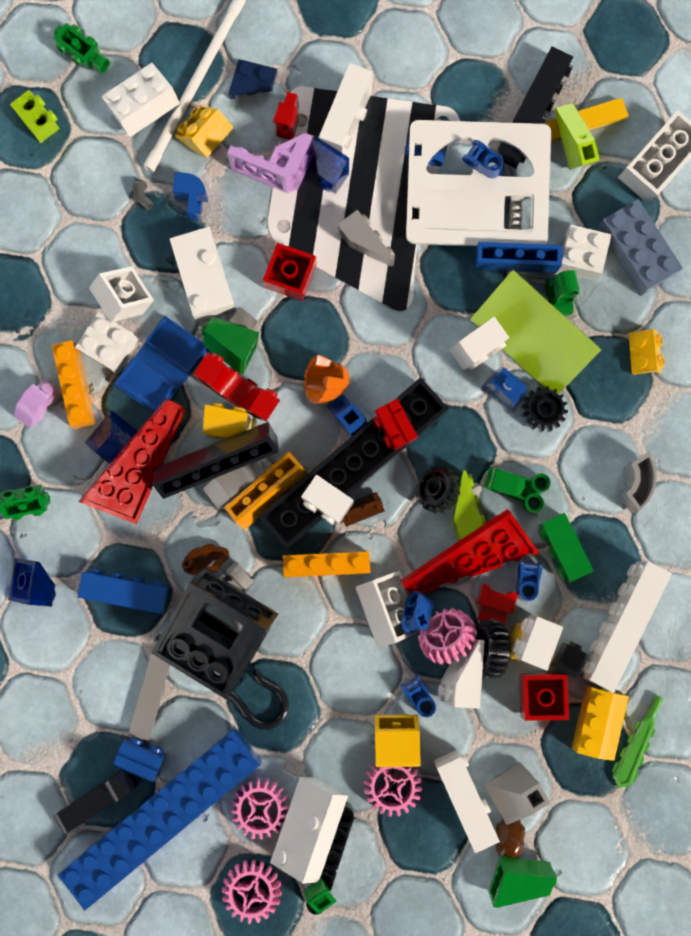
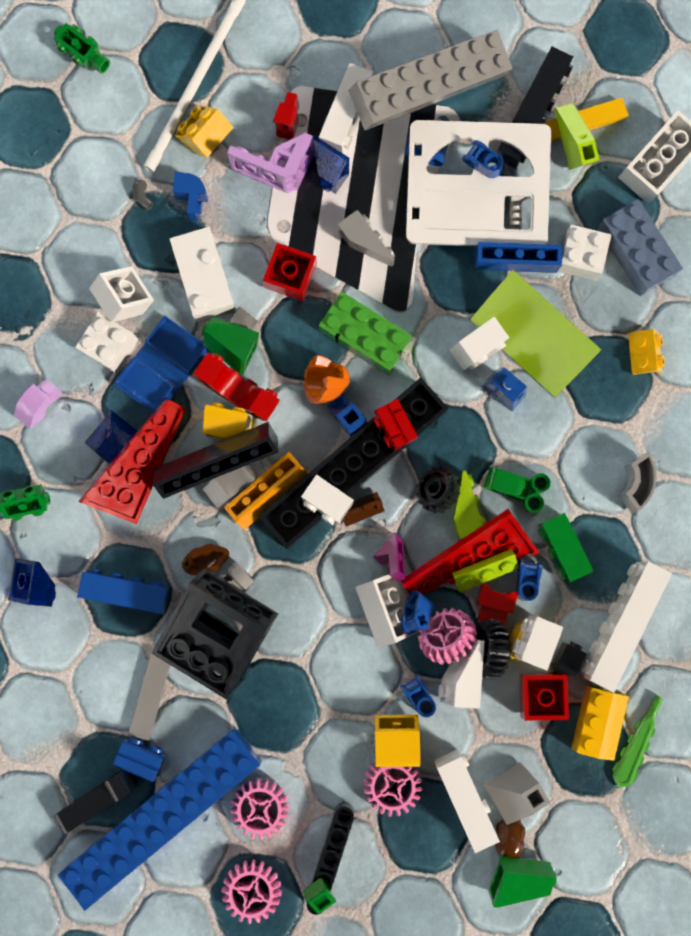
(34, 116): lime brick -> none
(74, 385): light orange brick -> none
(140, 99): white brick -> none
(252, 78): dark blue wing -> none
(266, 725): black piece -> none
(309, 829): white brick -> none
(326, 564): light orange brick -> none
(365, 333): none -> bright green piece
(393, 554): none -> magenta slope
(430, 79): none -> light grey brick
(485, 570): none -> lime plate
(536, 417): black gear -> none
(563, 291): green piece -> none

